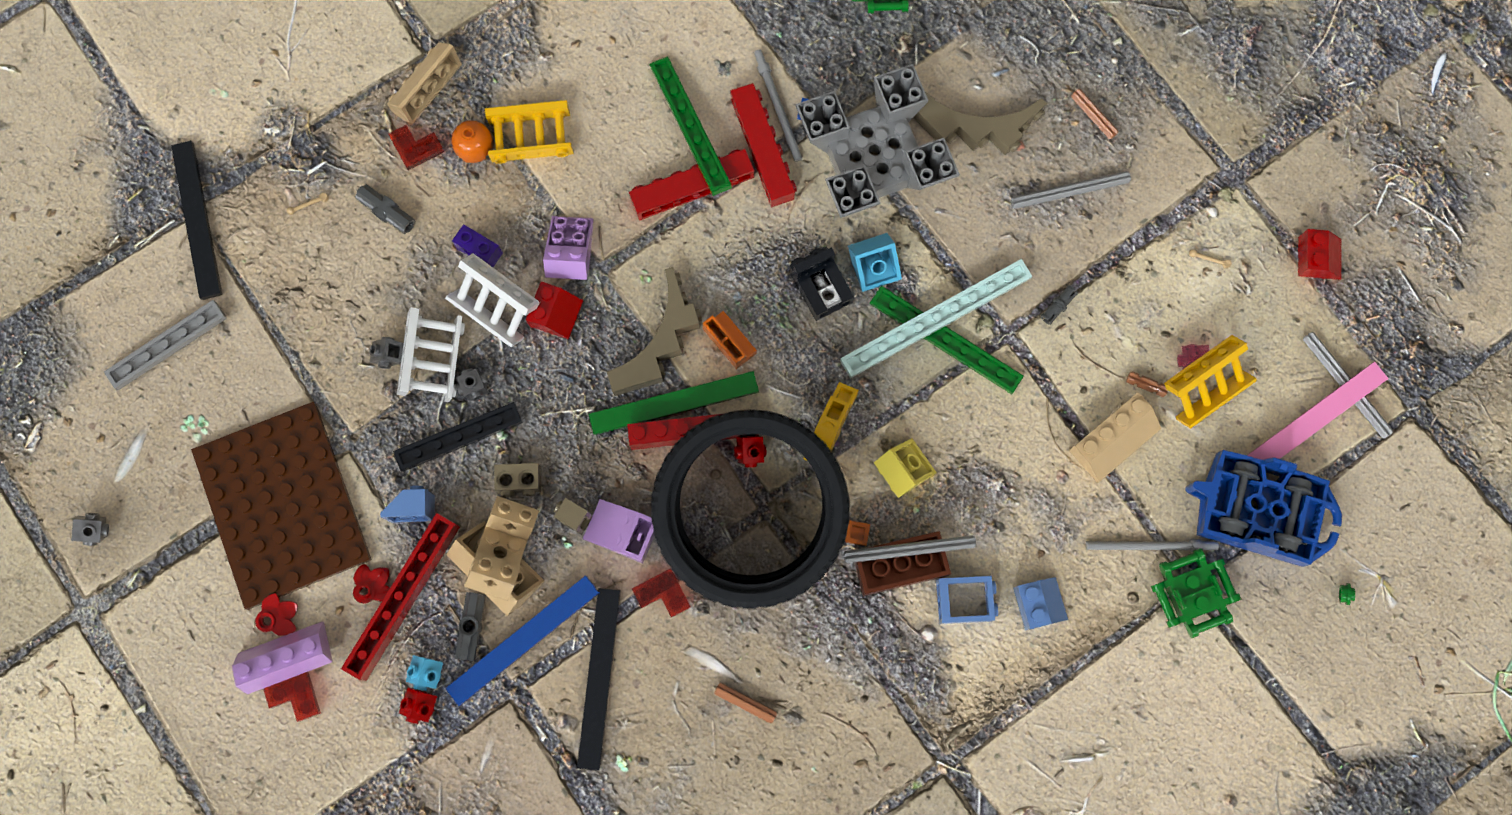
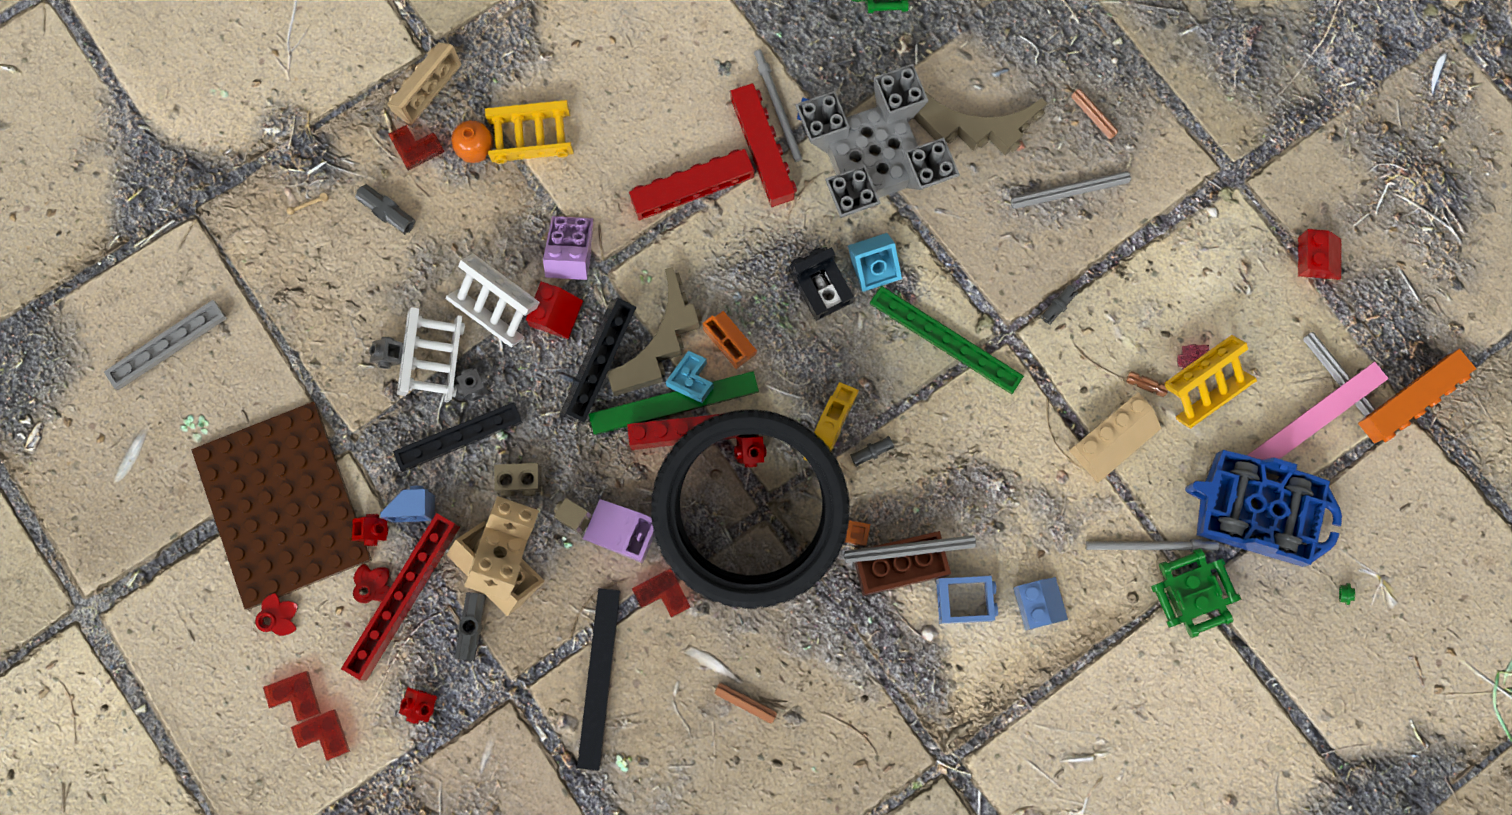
(82, 532): flat silver brick -> none
(196, 220): black tile -> none
(282, 658): lavender slope -> none
(323, 728): none -> clear red plate
(370, 529): none -> red brick
(424, 673): medium azure brick -> none
(471, 242): dark purple brick -> none
(522, 640): blue tile -> none
(597, 360): none -> black brick
(686, 379): none -> medium azure plate
(690, 126): green tile -> none
(872, 451): none -> dark grey pin
(904, 467): light yellow slope -> none
(935, 318): light aqua plate -> none
(1226, 264): tan hinge -> none
(1416, 396): none -> orange brick

